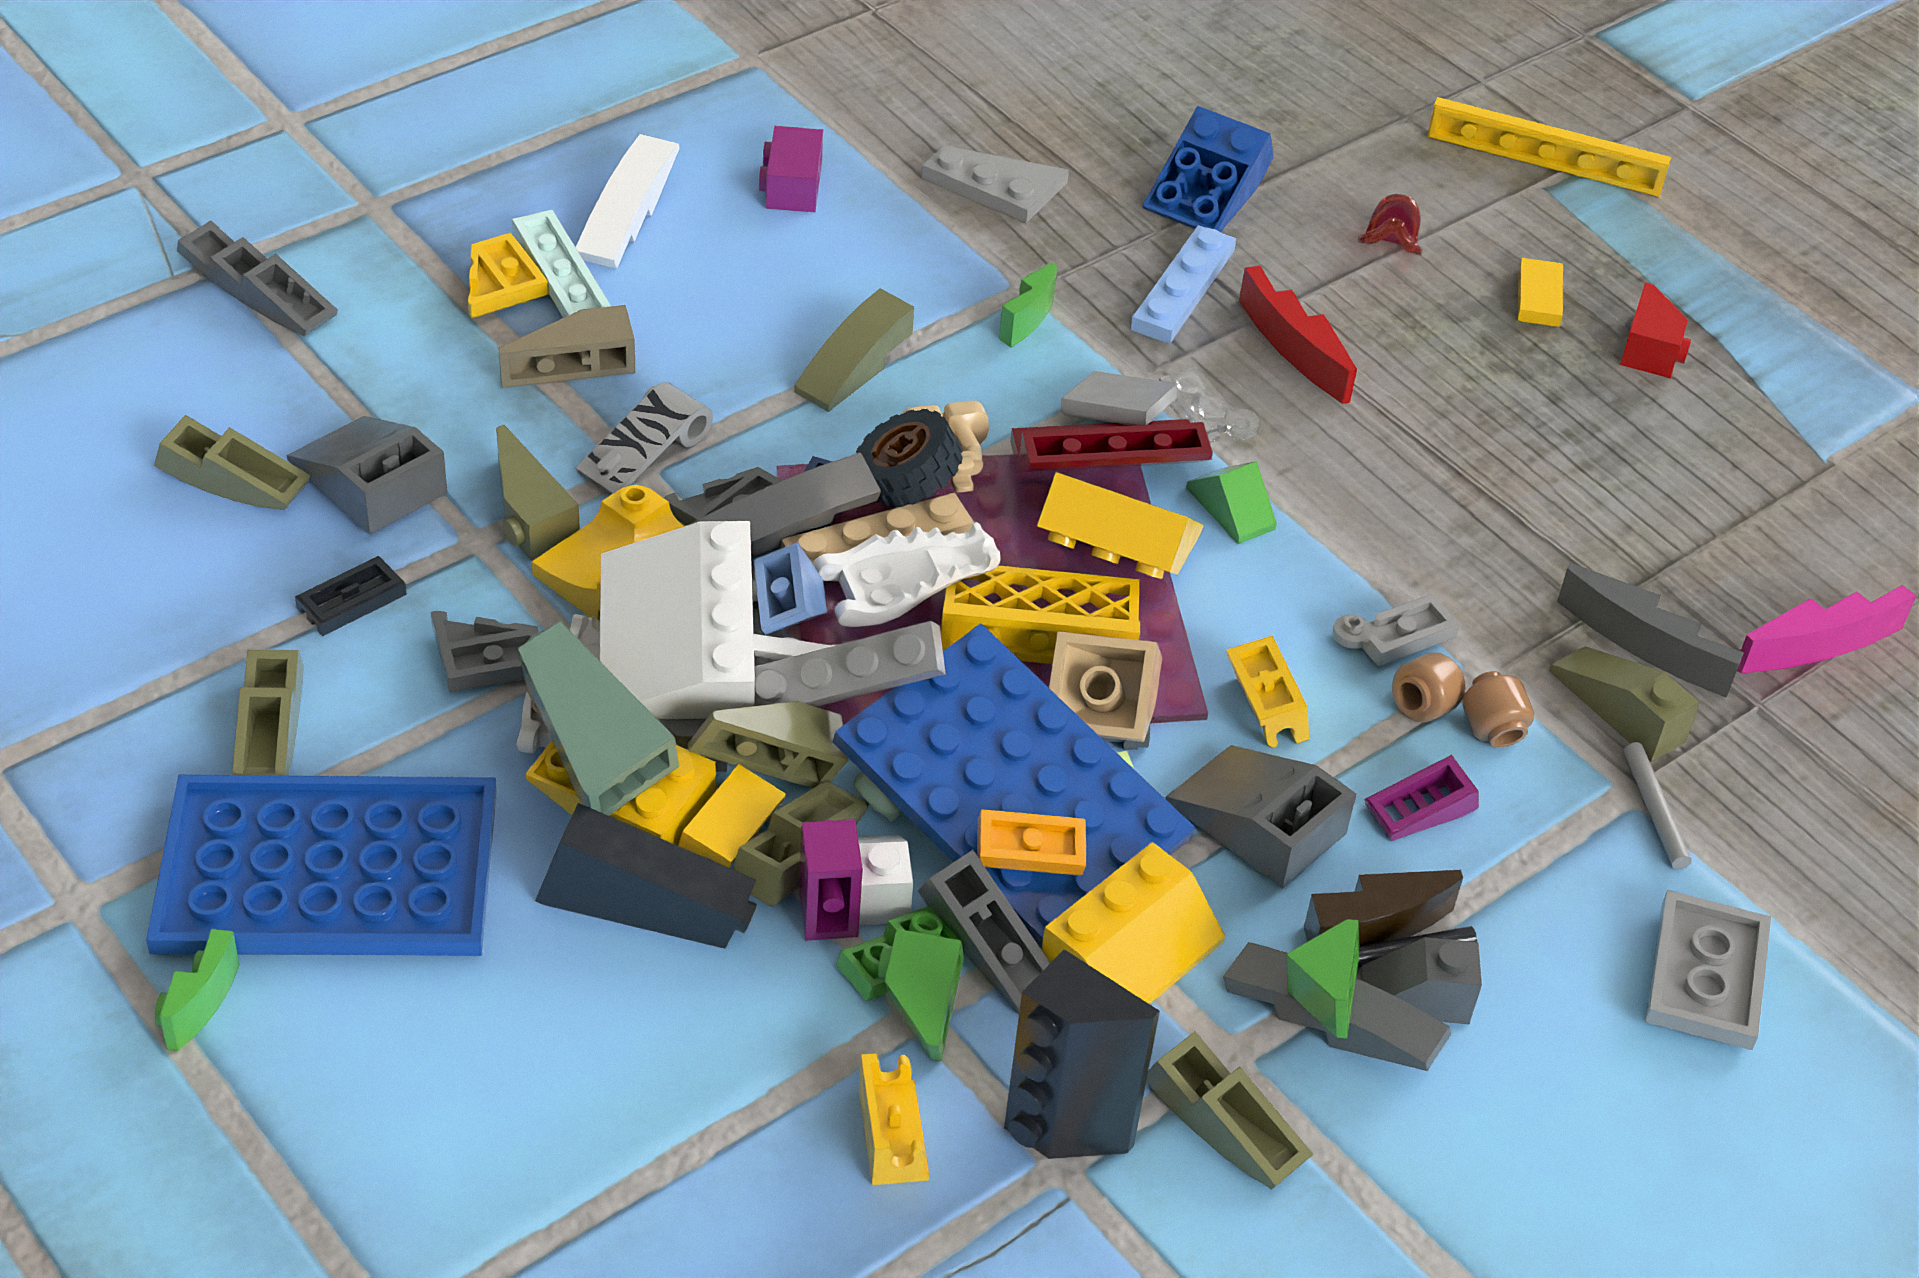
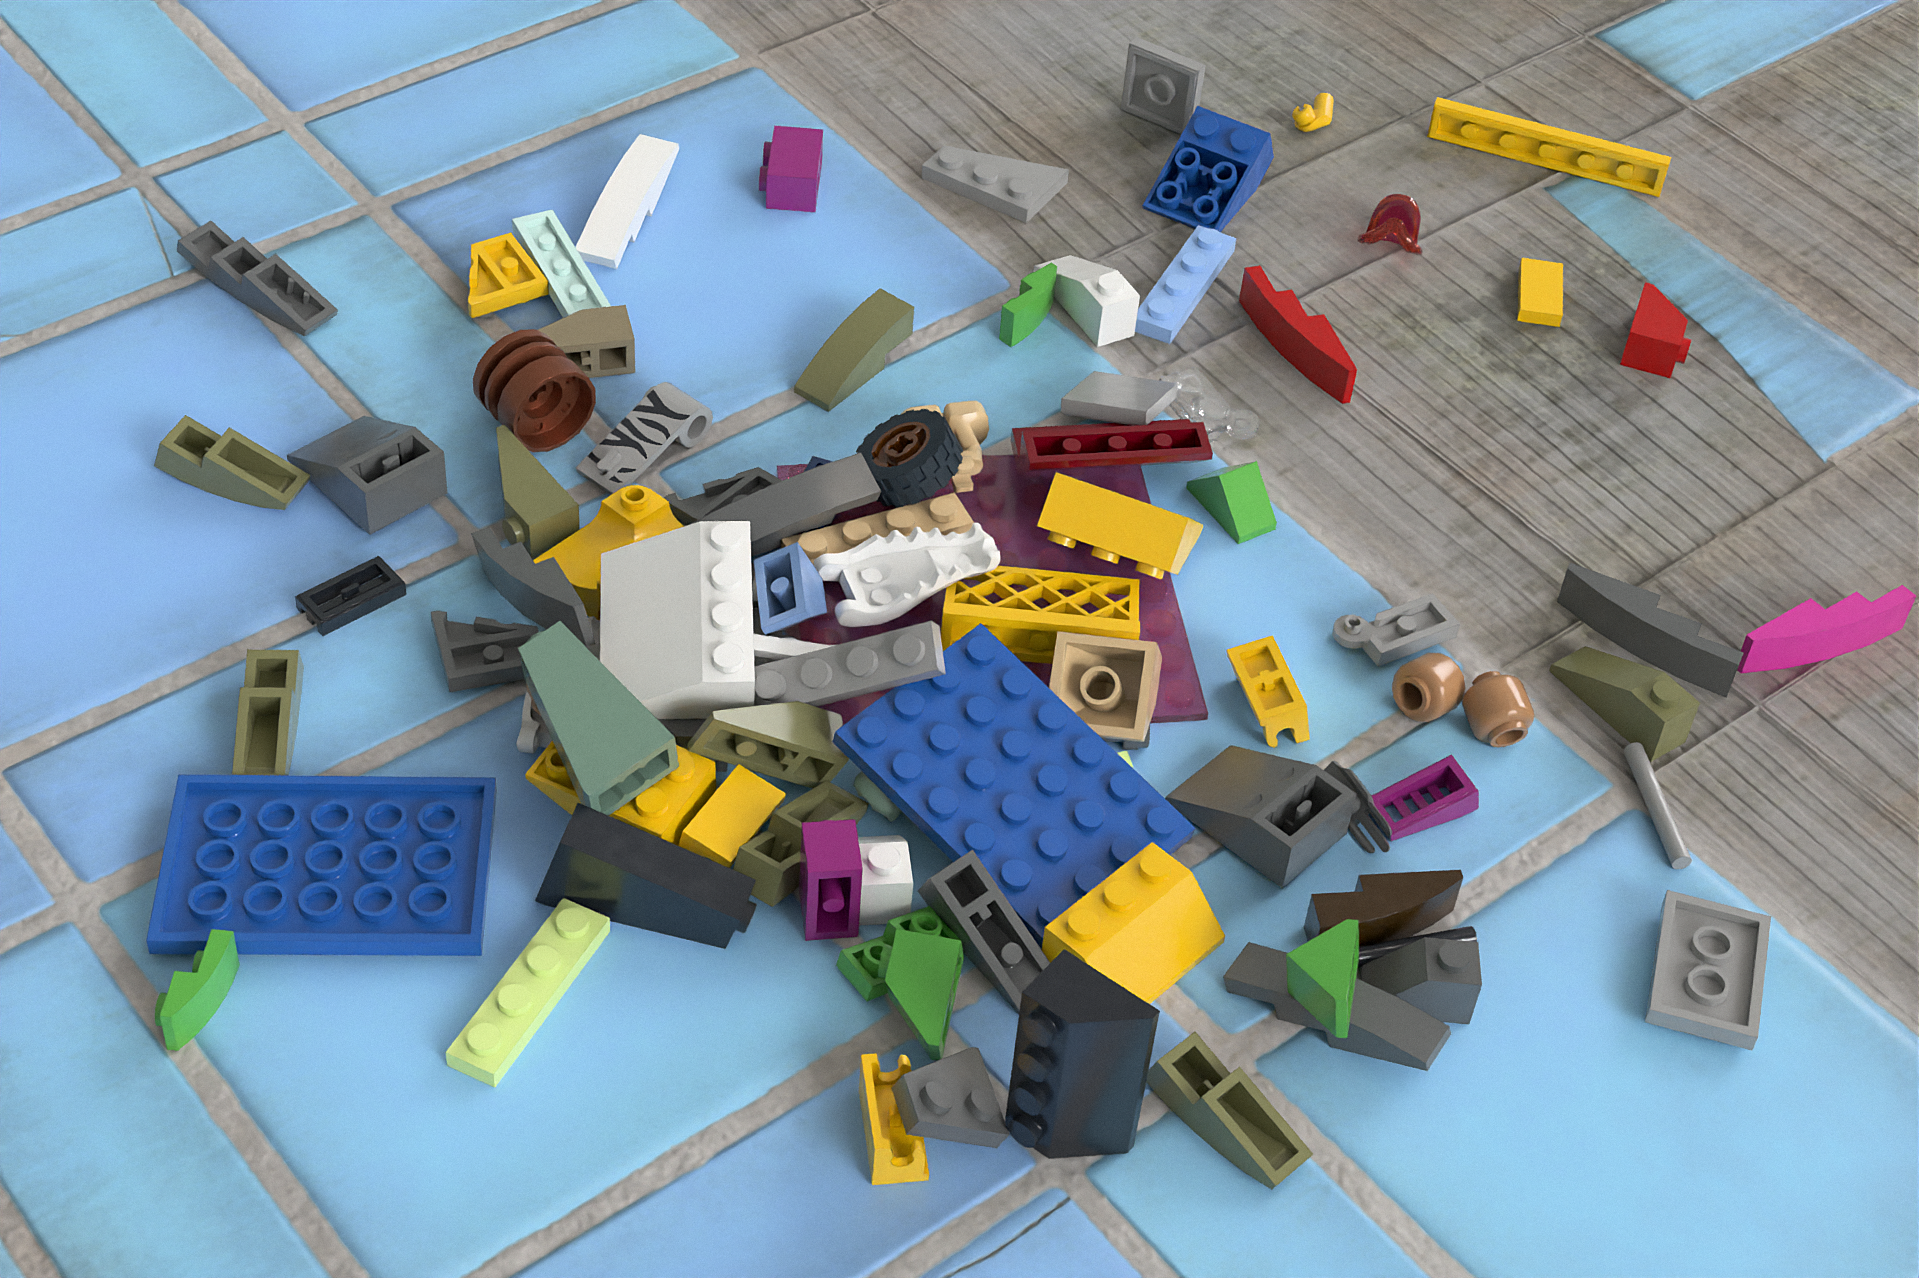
(528, 992): none -> yellowish green plate
(533, 589): none -> dark grey slope
(534, 390): none -> copper wheel
(951, 1101): none -> dark grey wing
(1031, 842): light orange plate -> none
(1096, 299): none -> white slope
(1161, 85): none -> light grey tile
(1316, 117): none -> yellow arm
(1362, 807): none -> dark grey piece

